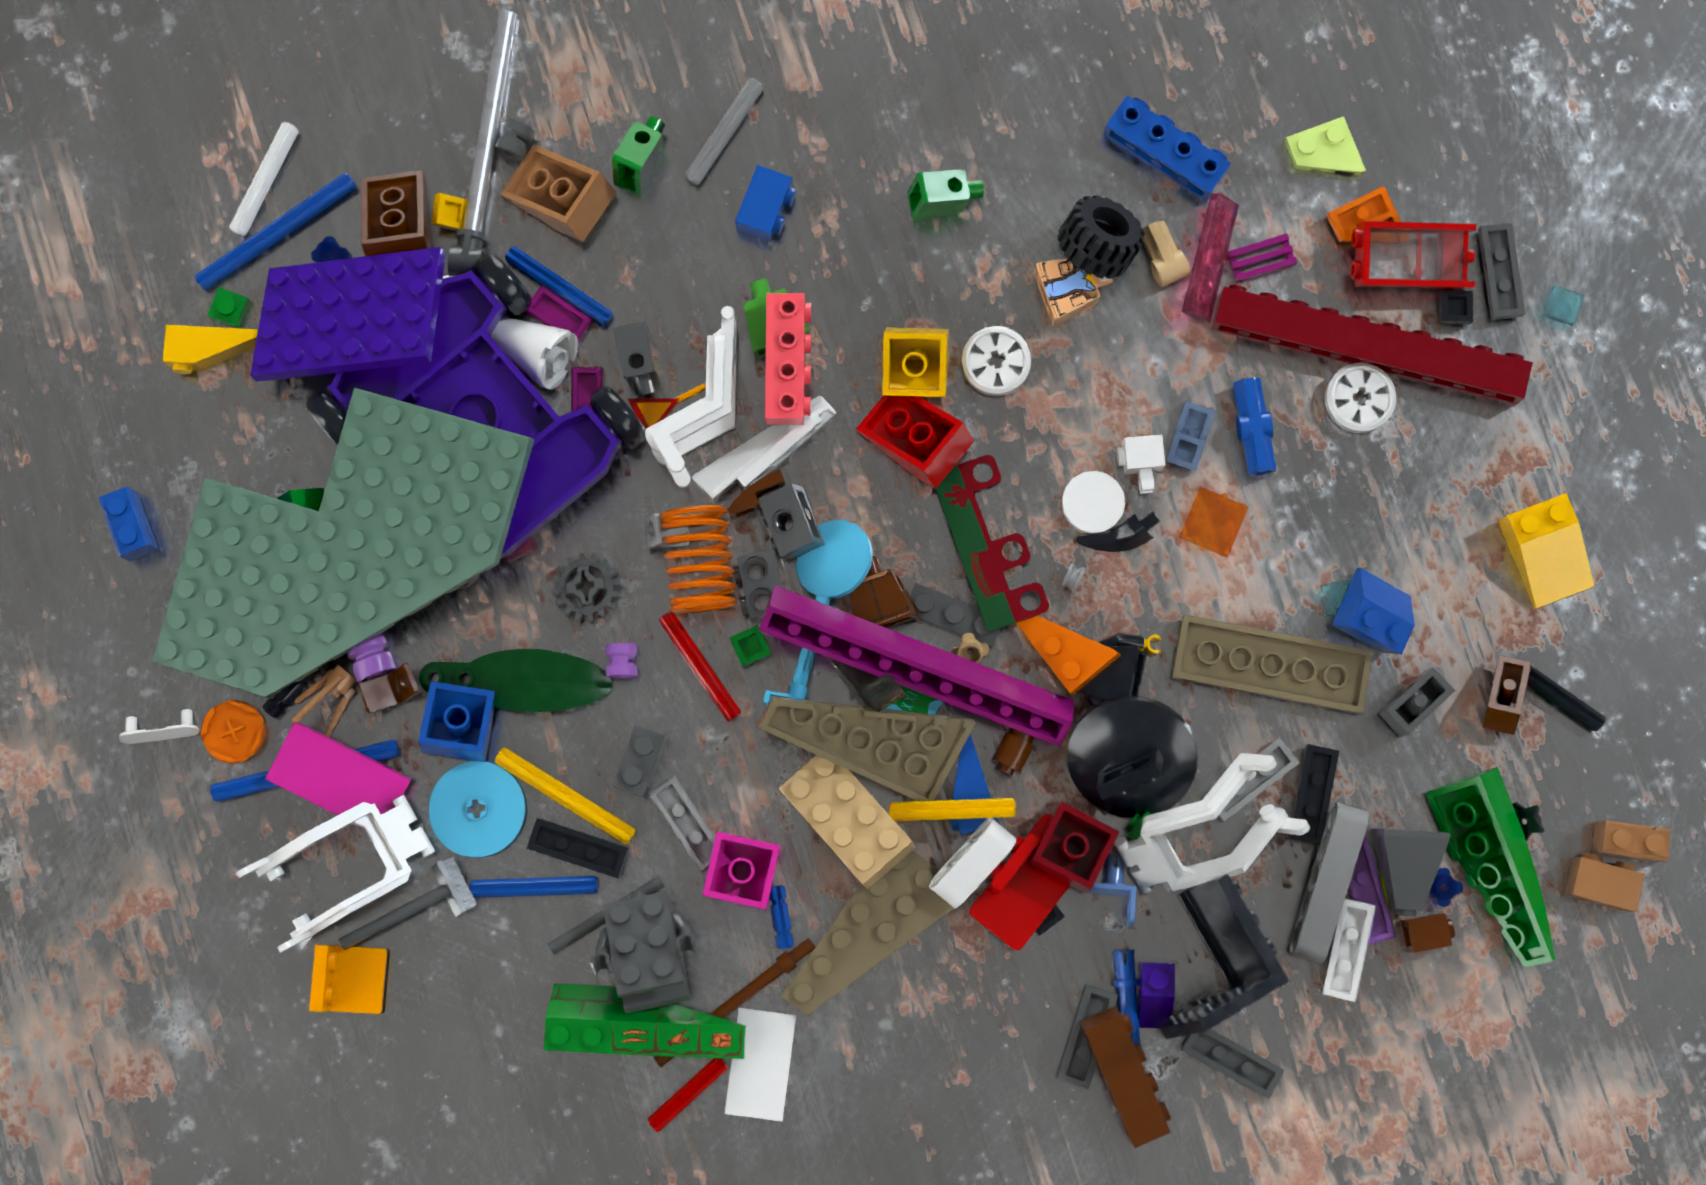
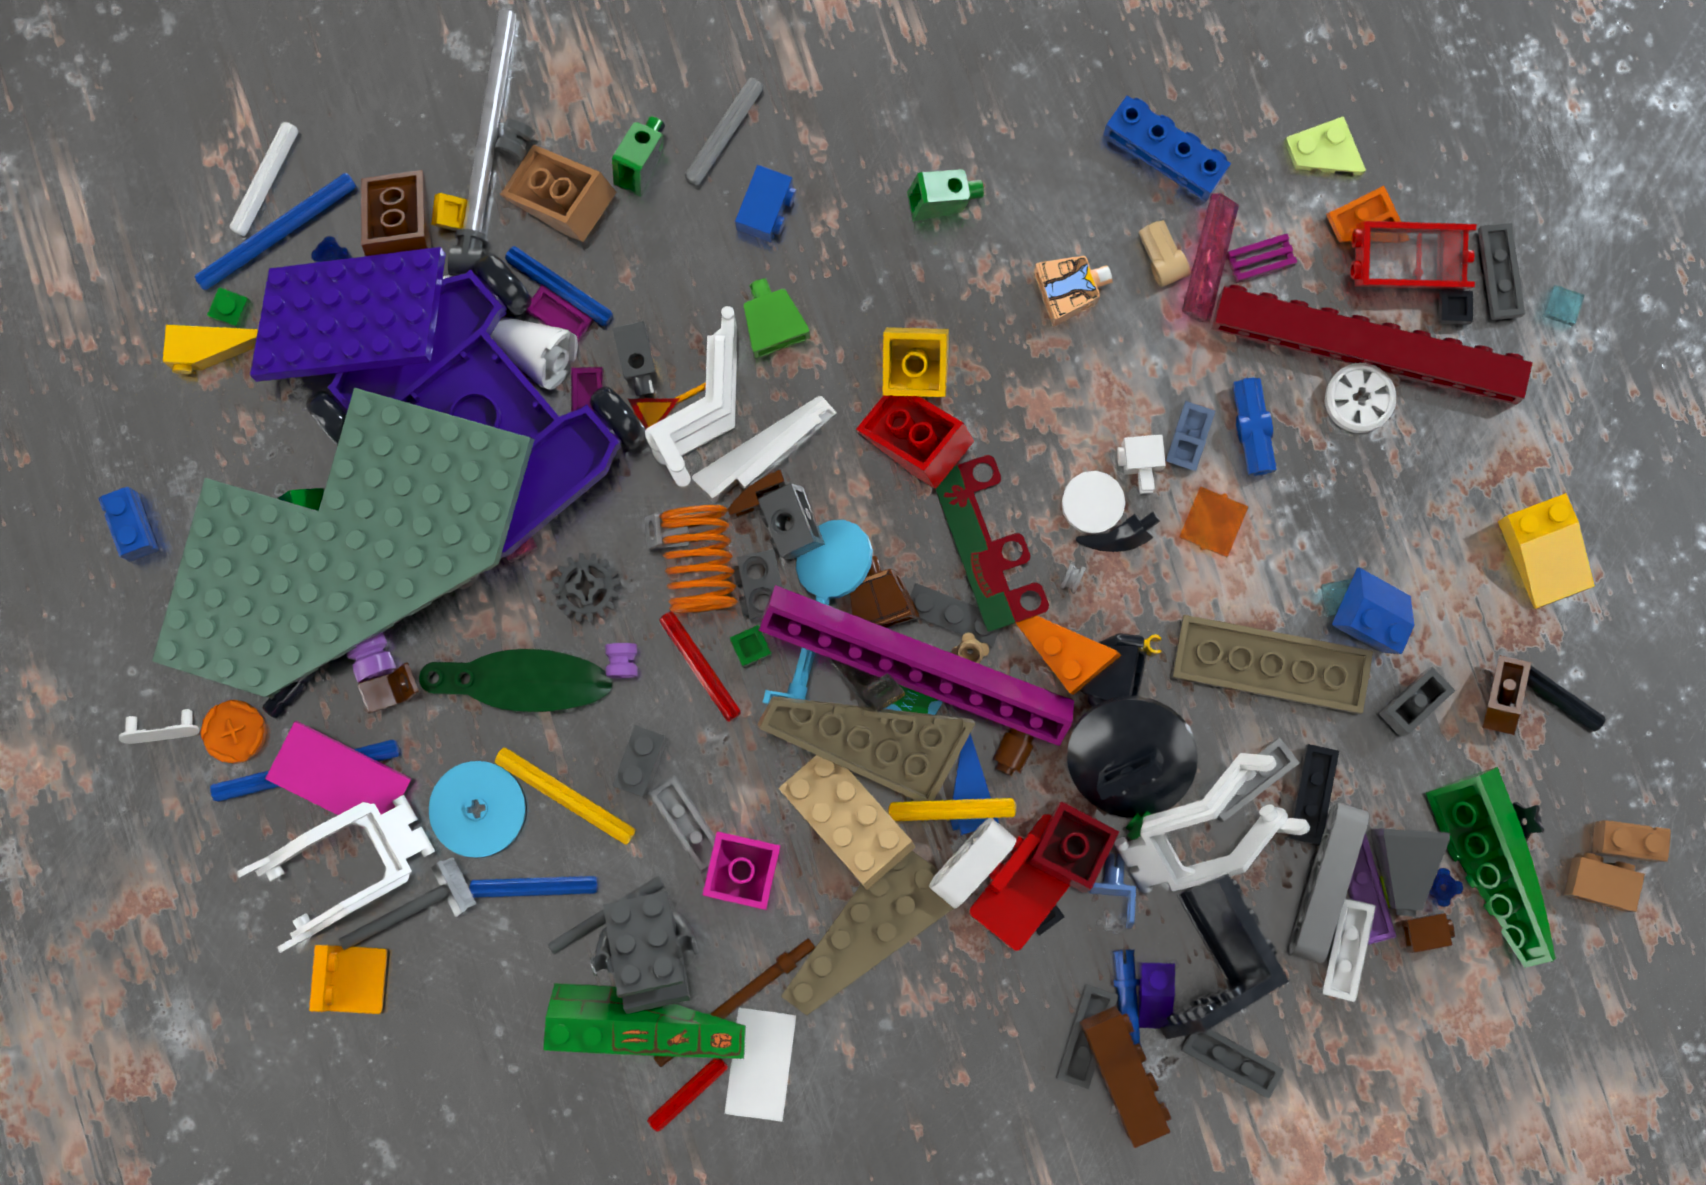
(334, 681): medium nougat plant -> none
(457, 722): blue slope -> none
(578, 848): black plate -> none
(780, 917): blue axle -> none
(785, 359): coral brick -> none
(979, 352): white wheel -> none
(1100, 237): black tyre -> none

